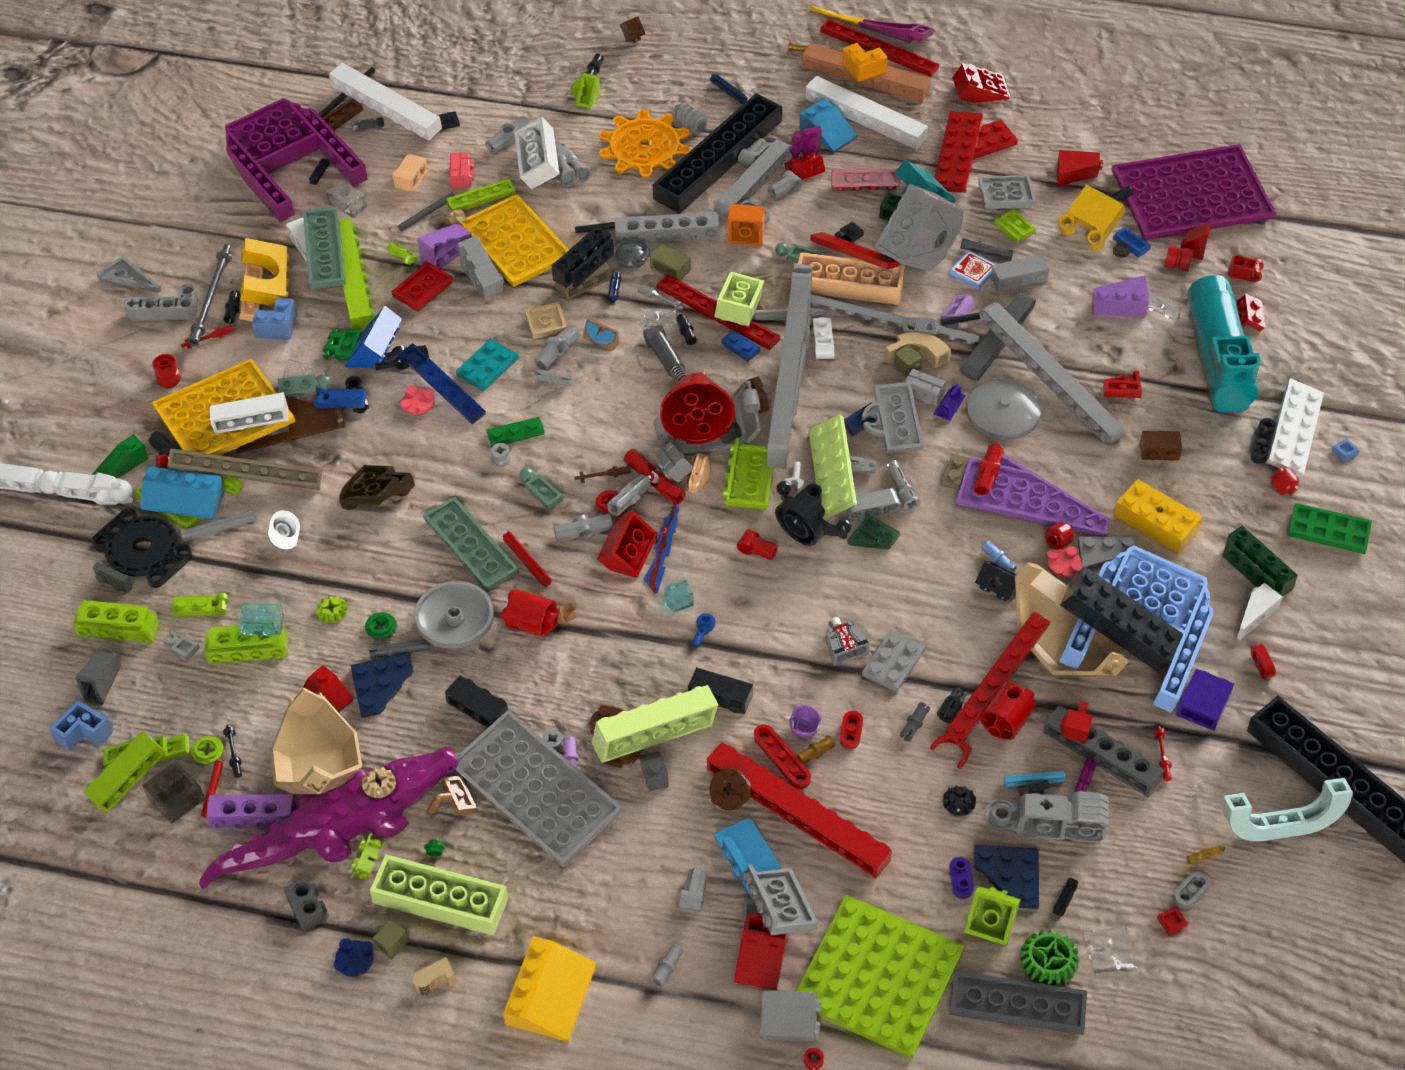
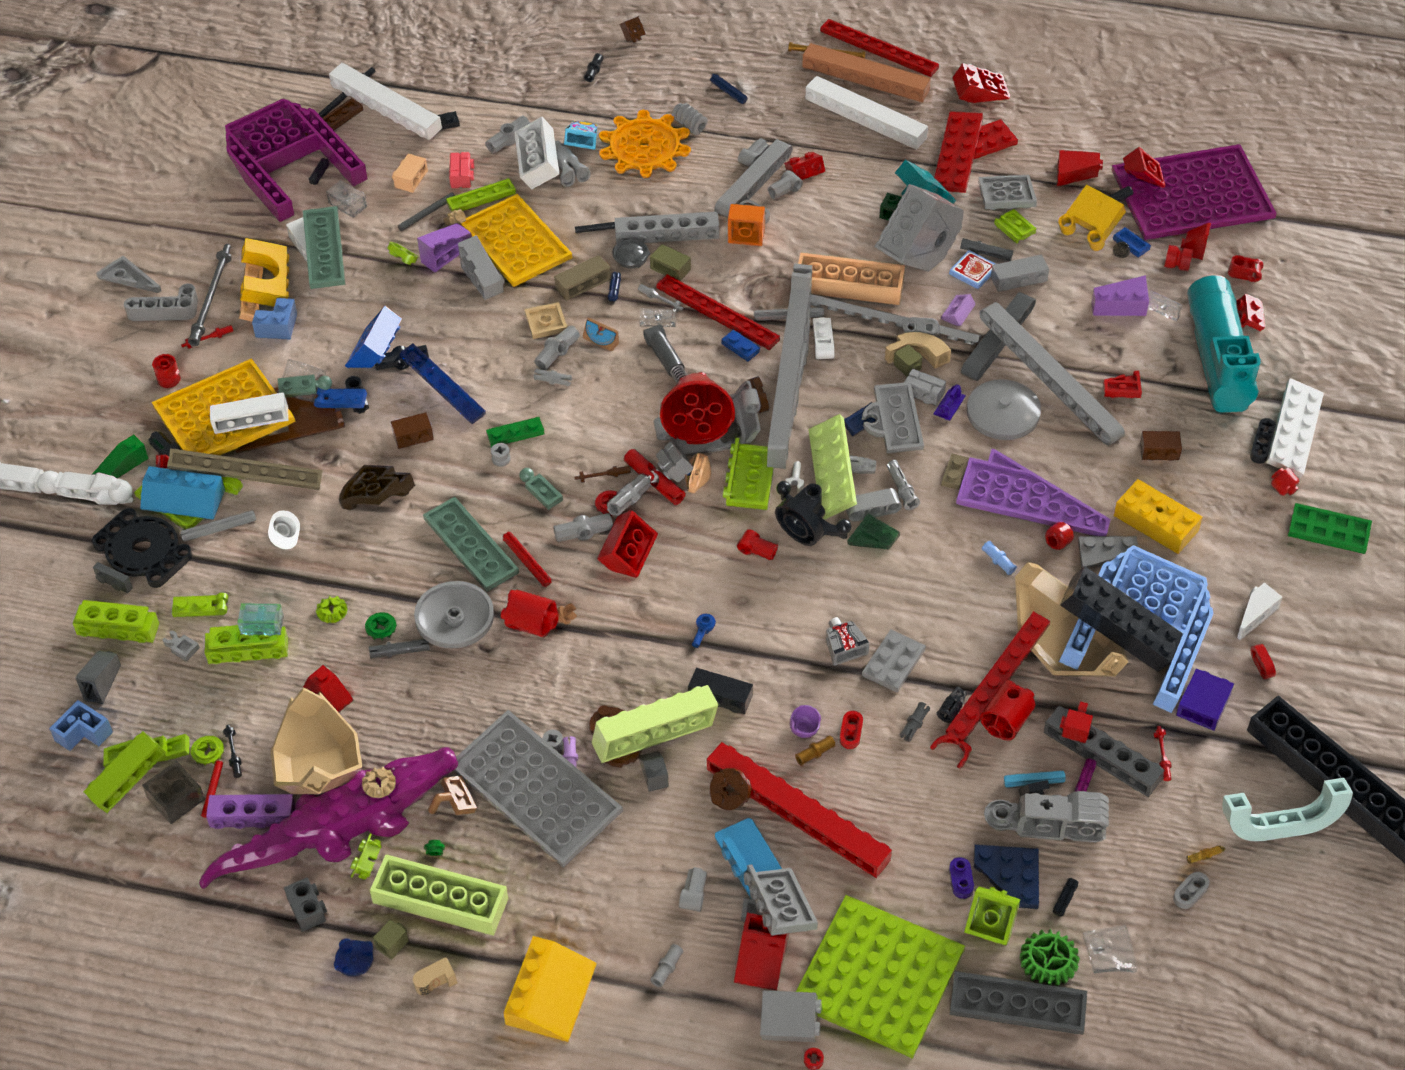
(231, 307): black pin -> none
(347, 343): green plate -> none
(355, 289): lime brick -> none
(368, 124): black axle -> none
(379, 681): dark blue plate -> none
(412, 430): none -> reddish brown brick
(417, 400): coral piece -> none
(422, 286): red plate -> none
(475, 701): black brick -> none
(487, 364): teal plate -> none
(562, 268): black brick -> none
(581, 135): none -> medium azure torso
(586, 90): lime slope -> none
(656, 571): blue sword -> none
(678, 596): clear light blue brick -> none
(686, 329): black pin -> none
(716, 153): black brick -> none
(739, 299): yellowish green brick -> none
(782, 756): red plate -> none
(794, 252): sand green plate -> none
(810, 141): magenta plate -> none
(834, 127): dark azure slope -> none
(850, 232): black plate -> none
(854, 250): red tile -> none
(864, 64): light orange brick -> none
(864, 178): brick -> none
(899, 31): magenta plate -> none
(959, 319): black bar -> none
(959, 808): black gear -> none
(989, 469): red piece -> none
(991, 572): black brick -> none
(1064, 562): coral piece -> none
(1144, 167): none -> red slope
(1172, 921): red tile -> none
(1246, 564): dark green brick -> none
(1345, 450): medium blue tile -> none

